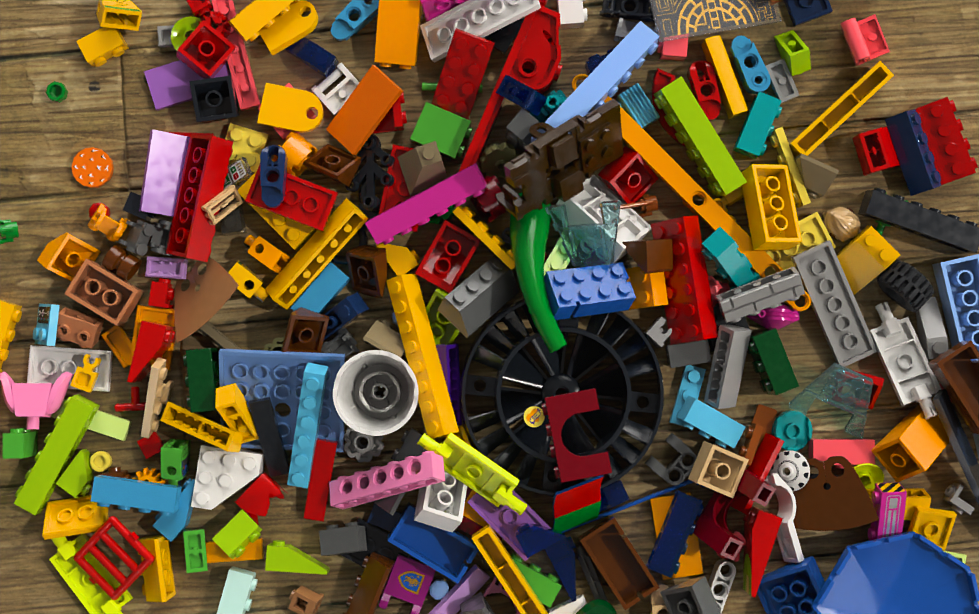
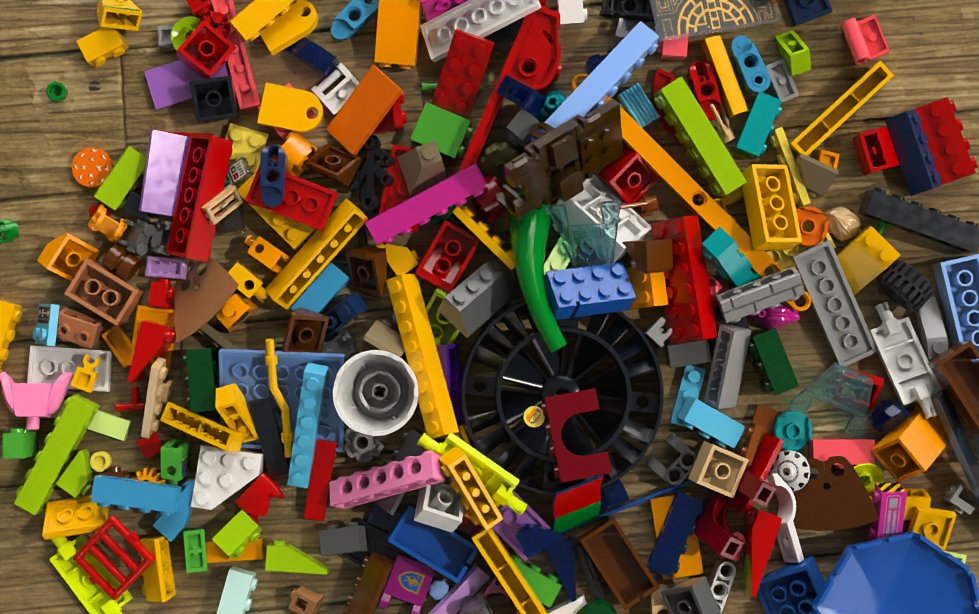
(121, 178): none -> lime brick
(235, 311): none -> light orange torso
(271, 361): none -> yellow bar
(471, 489): none -> yellow brick
(725, 131): none -> tan plant
(819, 223): none -> orange tile
(828, 158): none -> light orange tile
(888, 416): none -> clear blue slope

